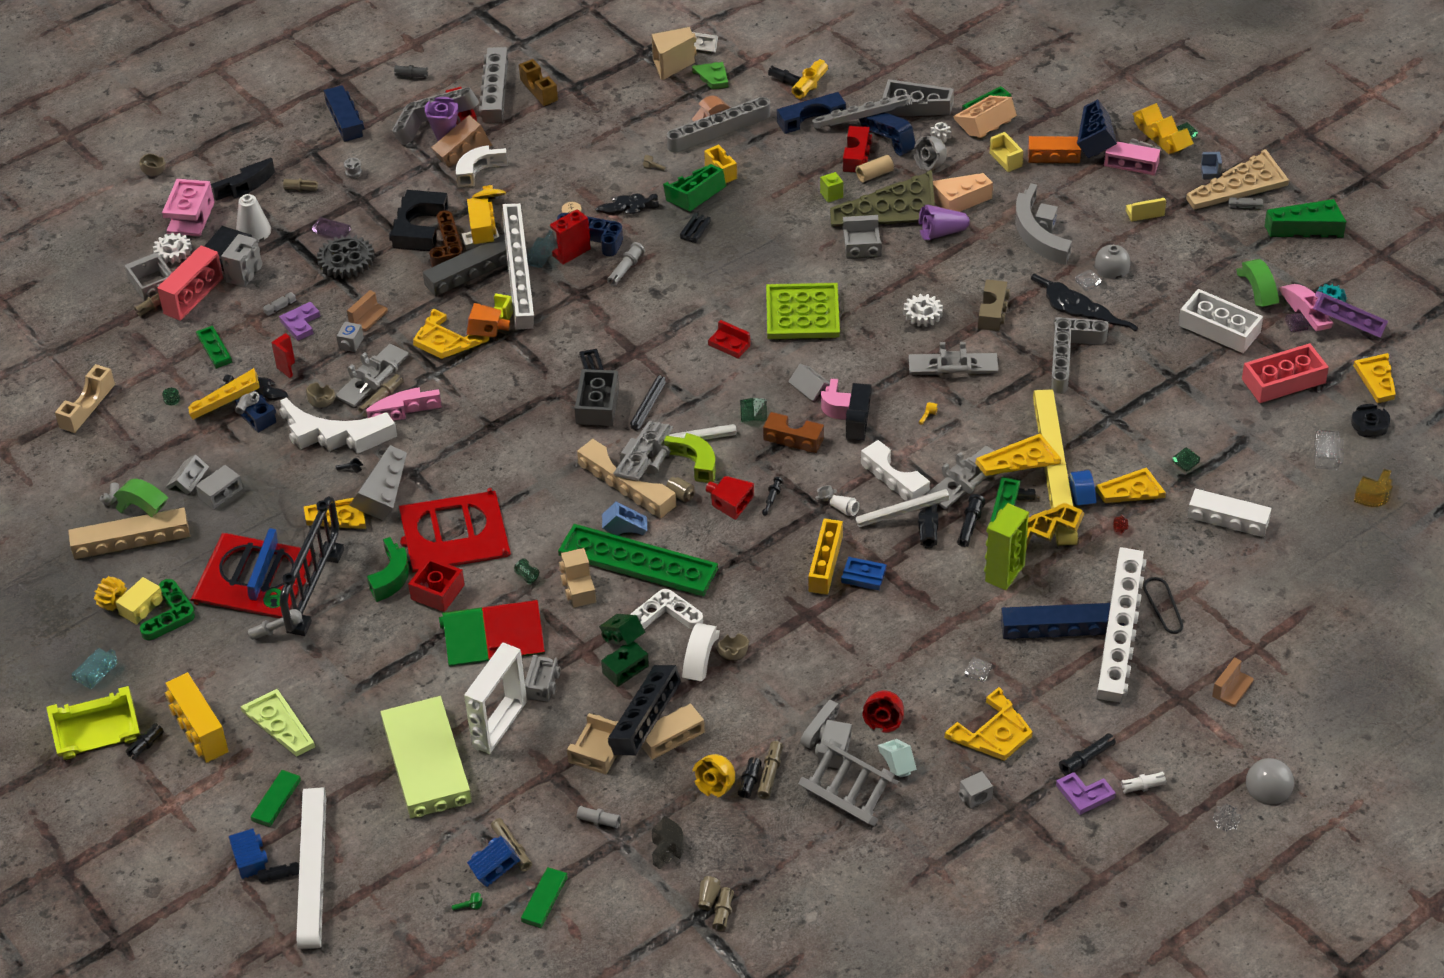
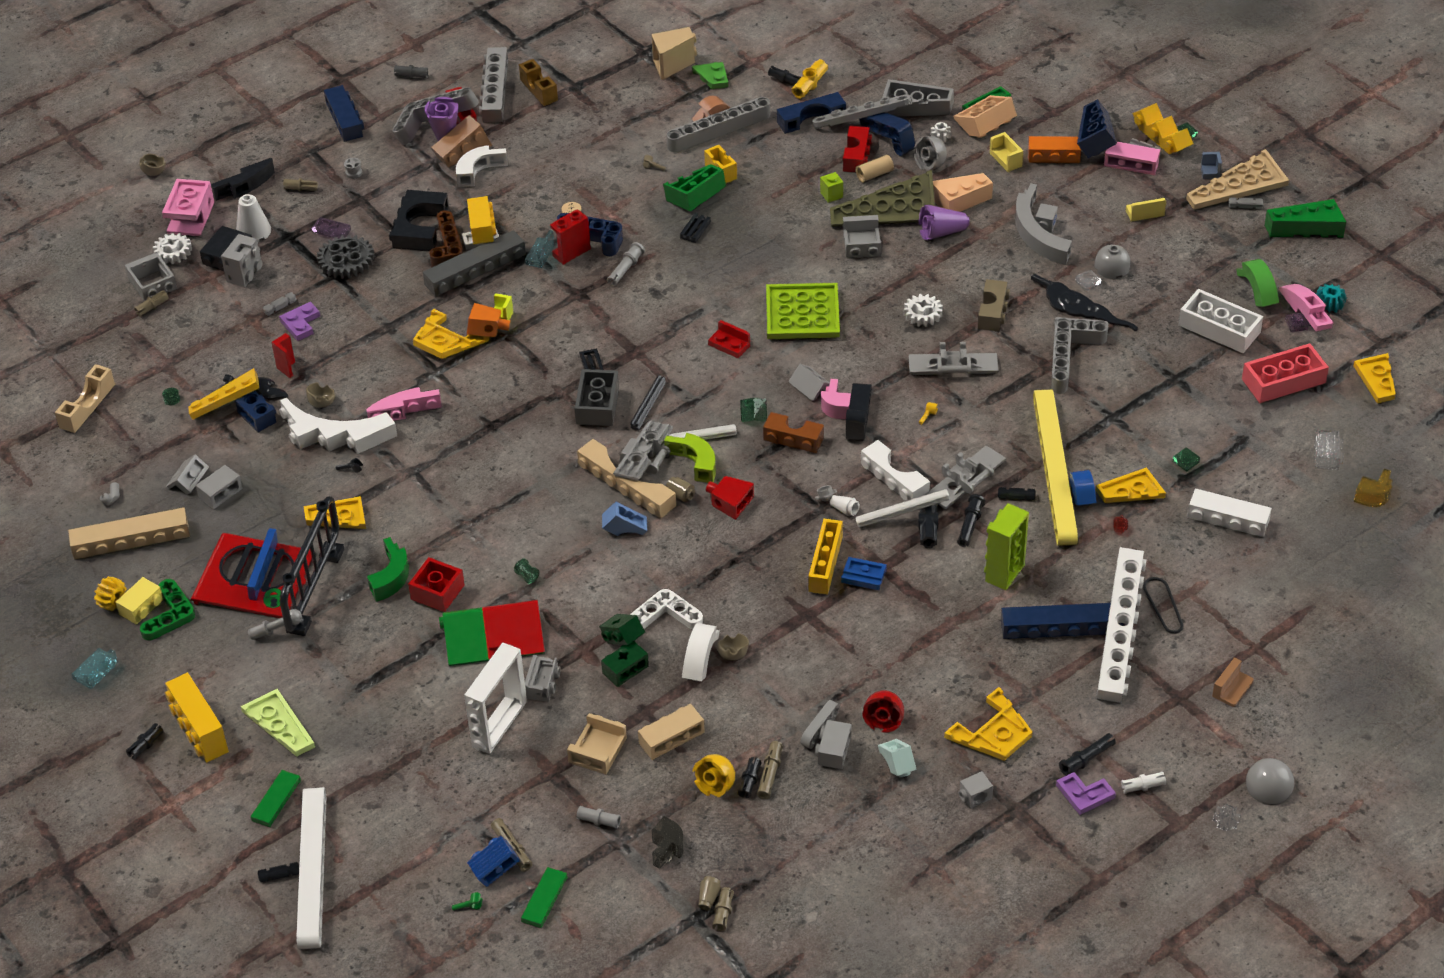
(94, 724): neon yellow windscreen -> none
(140, 494): bright green arch -> none
(190, 282): coral brick -> none
(214, 347): green tile -> none
(246, 401): light grey arm -> none
(248, 853): blue brick -> none
(350, 336): light grey brick -> none
(366, 311): medium nougat panel -> none
(371, 374): light grey piece -> none
(381, 487): light grey wedge -> none
(385, 390): dark tan pin -> none
(425, 757): yellowish green brick -> none
(487, 545): red door -> none
(489, 191): yellow dish -> none
(518, 266): white brick -> none
(577, 578): tan brick -> none
(634, 201): black piece -> none
(641, 560): green plate -> none
(644, 710): black brick -> none
(706, 42): white plate -> none
(773, 491): black piece -> none
(831, 792): light grey fence -> none
(978, 669): clear plate -> none
(1006, 494): green tile -> none
(1021, 455): yellow wing -> none
(1046, 522): yellow brick -> none
(1350, 314): medium lavender fence -> none
(1364, 427): black plate -> none

